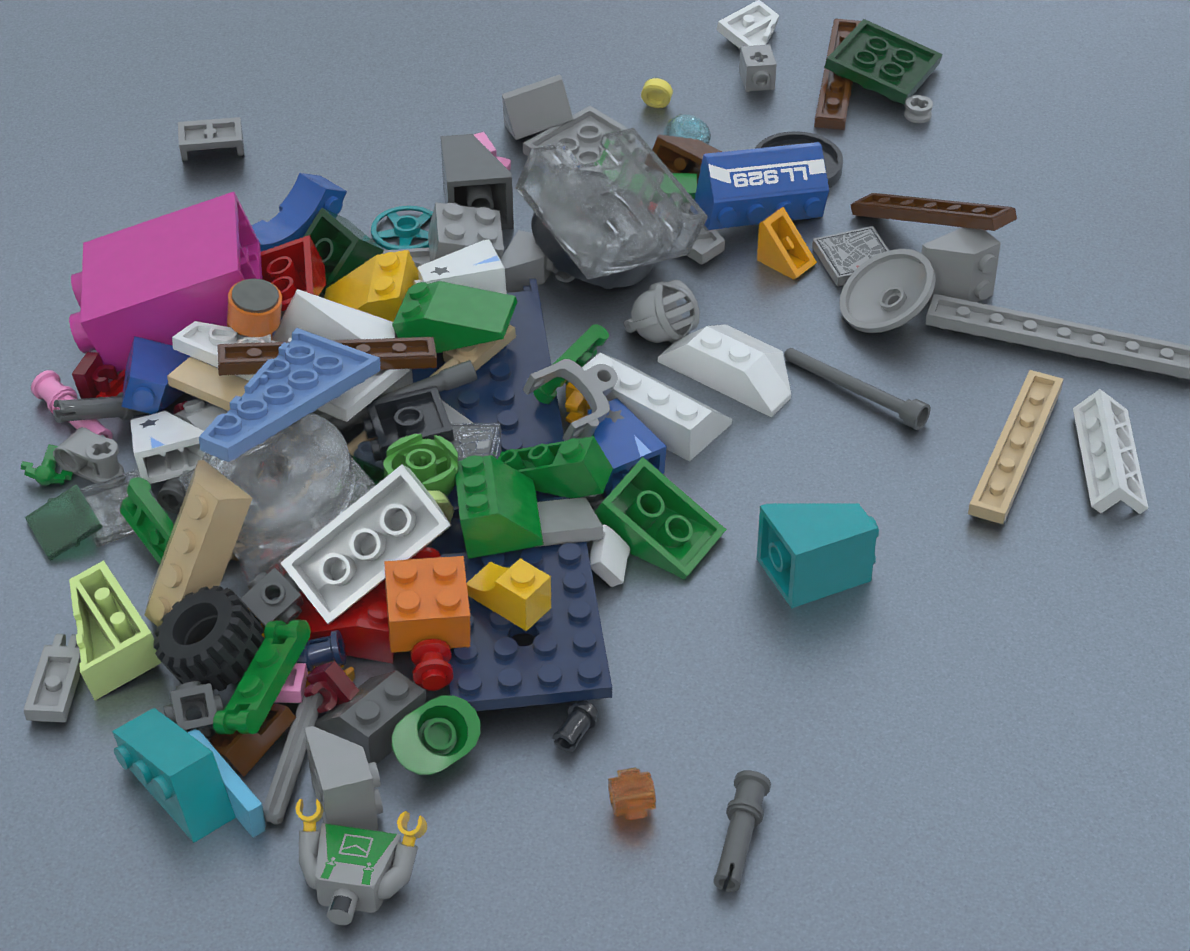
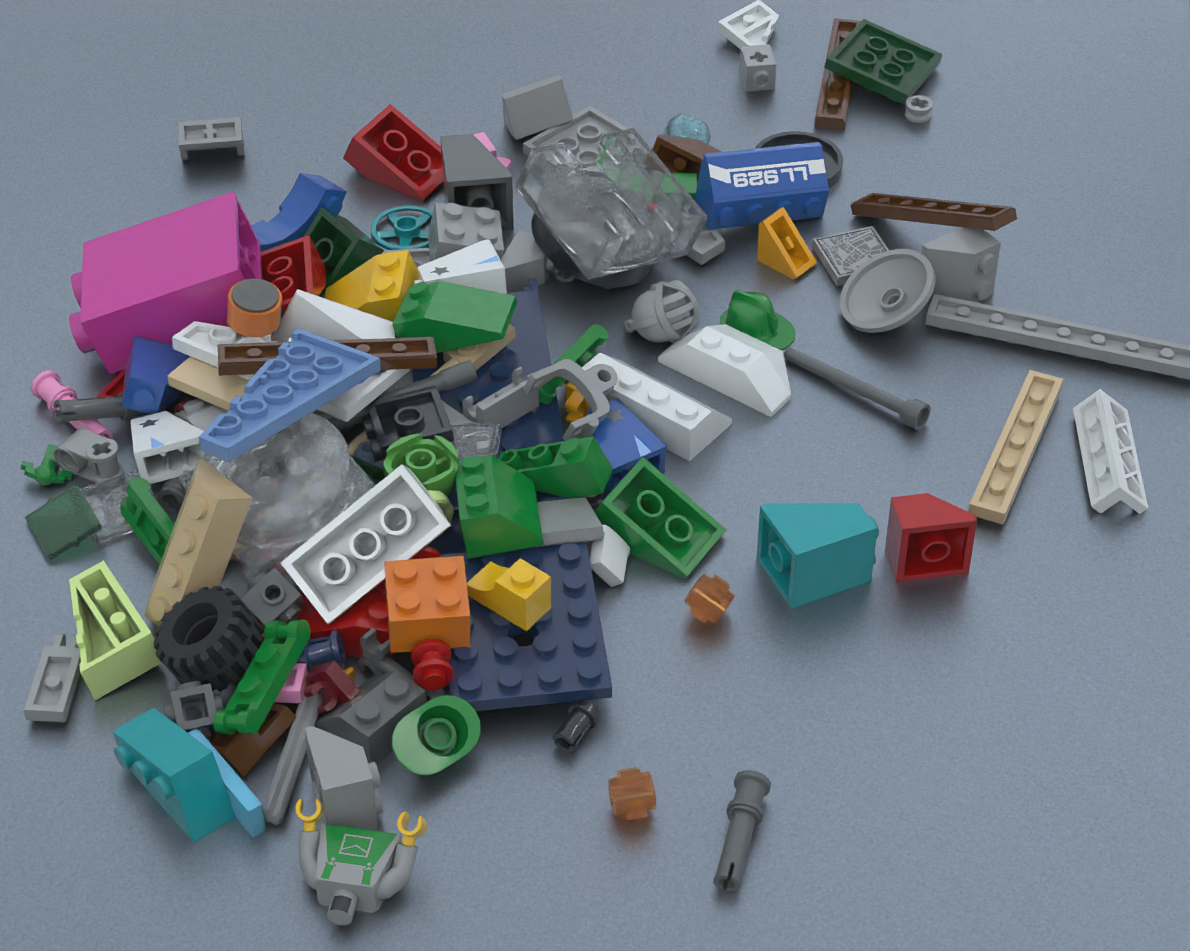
(92, 375): dark red tile -> none
(376, 658): none -> dark grey bar
(397, 155): none -> red slope
(504, 404): none -> light grey hinge
(656, 93): light yellow tile -> none
(709, 598): none -> clear orange gear
(756, 317): none -> green piece
(928, 538): none -> red slope

